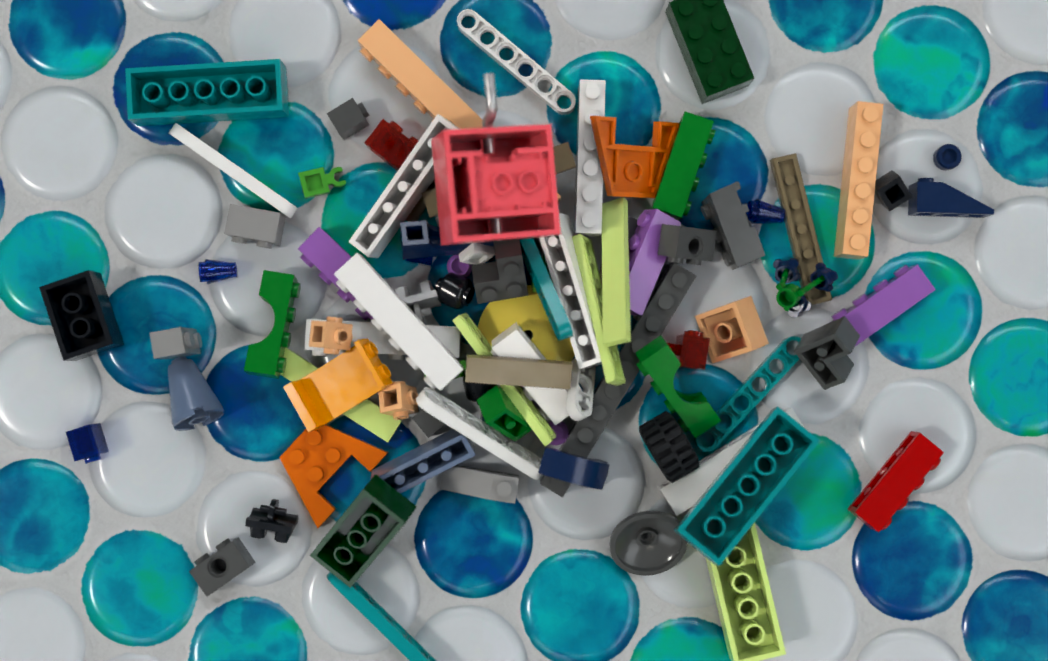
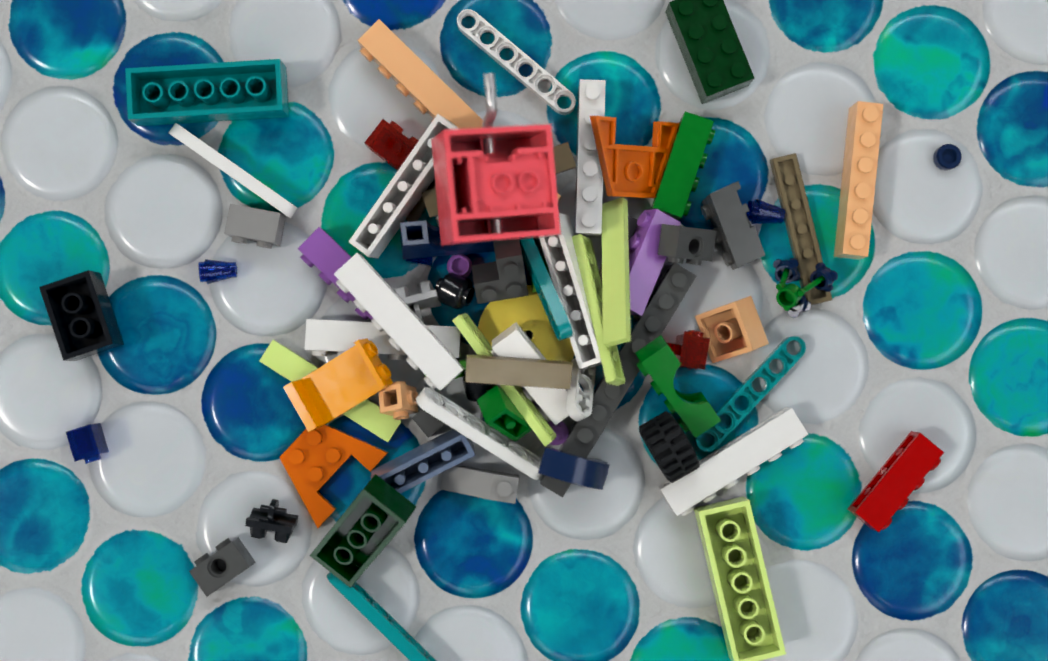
(175, 343): light grey brick -> none
(191, 396): sand blue cone -> none
(266, 356): green arch -> none
(317, 183): bright green plate -> none
(331, 335): light nougat brick -> none
(349, 118): dark grey brick -> none
(476, 254): white tile -> none
(647, 543): dark grey dish -> none
(746, 486): teal brick -> none
(827, 351): dark grey brick -> none
(887, 301): medium lavender brick -> none
(891, 190): black brick -> none
(942, 200): dark blue slope -> none

